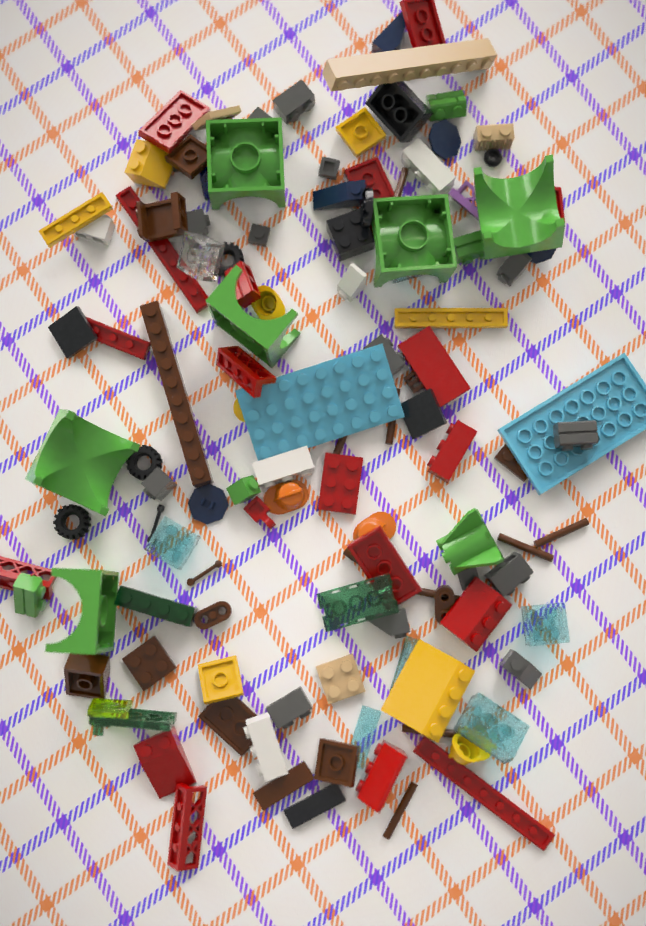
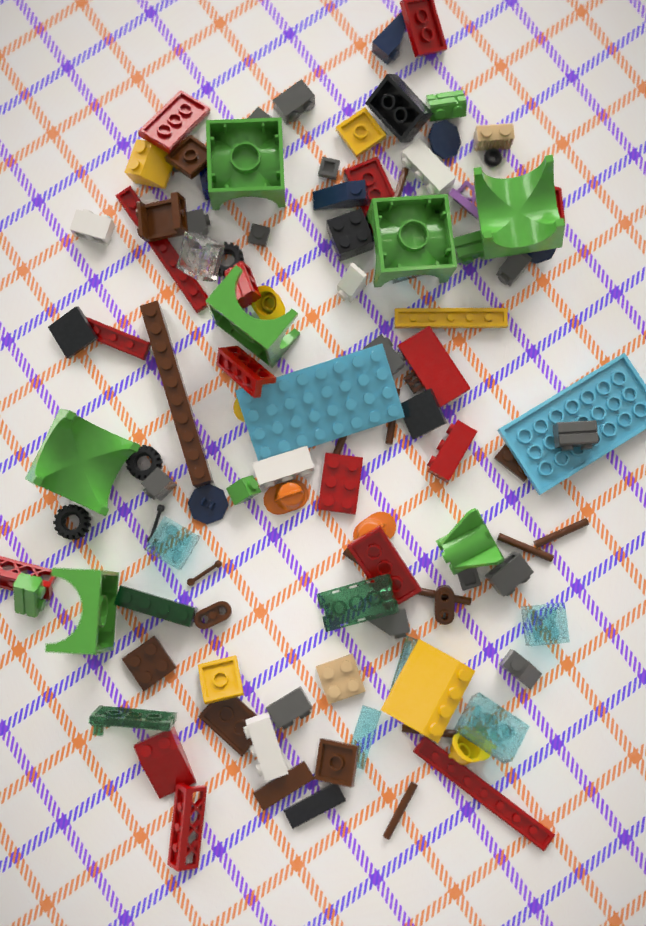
(75, 219): yellow tile -> none
(87, 675): reddish brown slope -> none
(110, 708): clear neon green tile -> none
(226, 113): tan tile -> none
(258, 511): red plate -> none
(366, 207): black tile -> none
(380, 775): red slope -> none
(408, 64): tan brick -> none
(476, 614): red slope -> none

